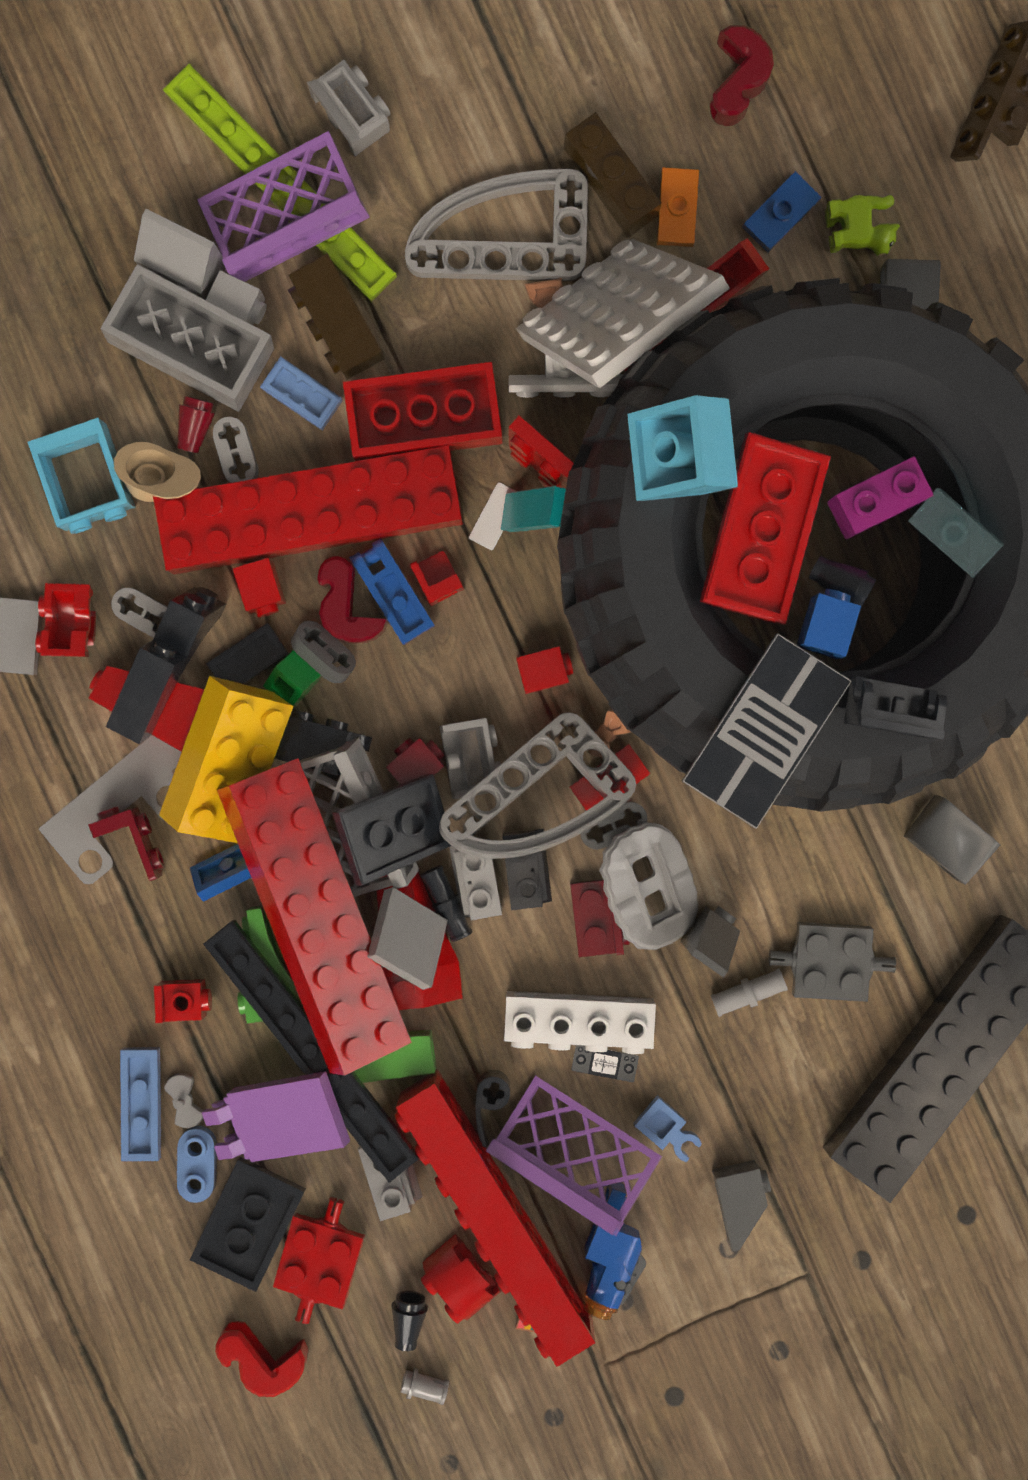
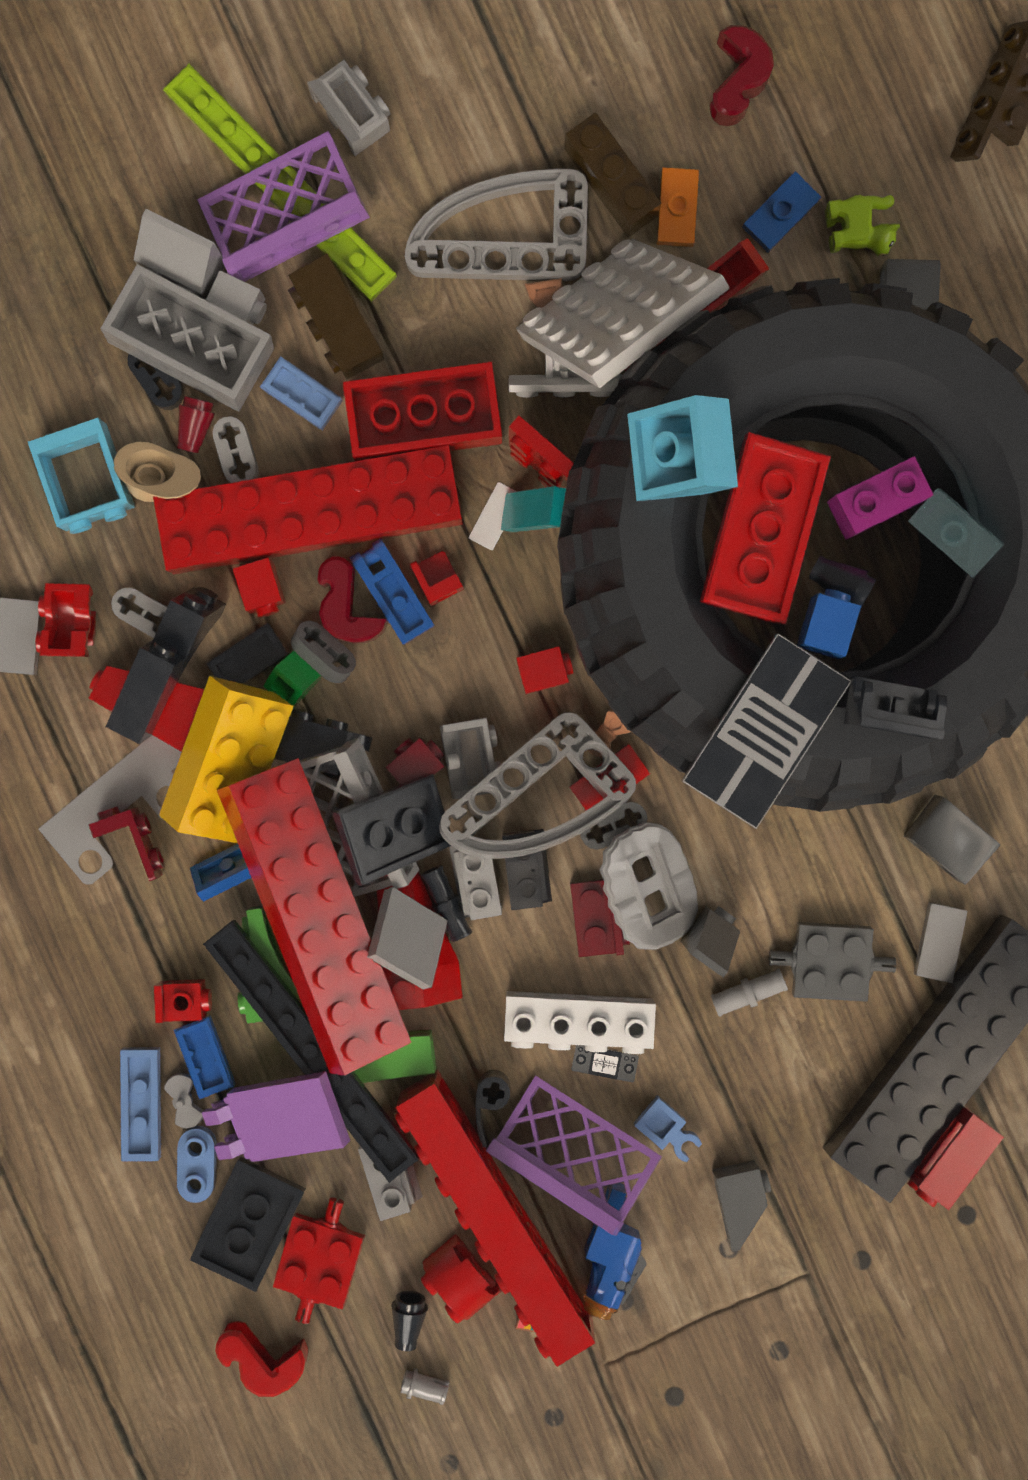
(149, 384): none -> black beam
(204, 1057): none -> blue plate
(940, 942): none -> light grey tile
(954, 1159): none -> window

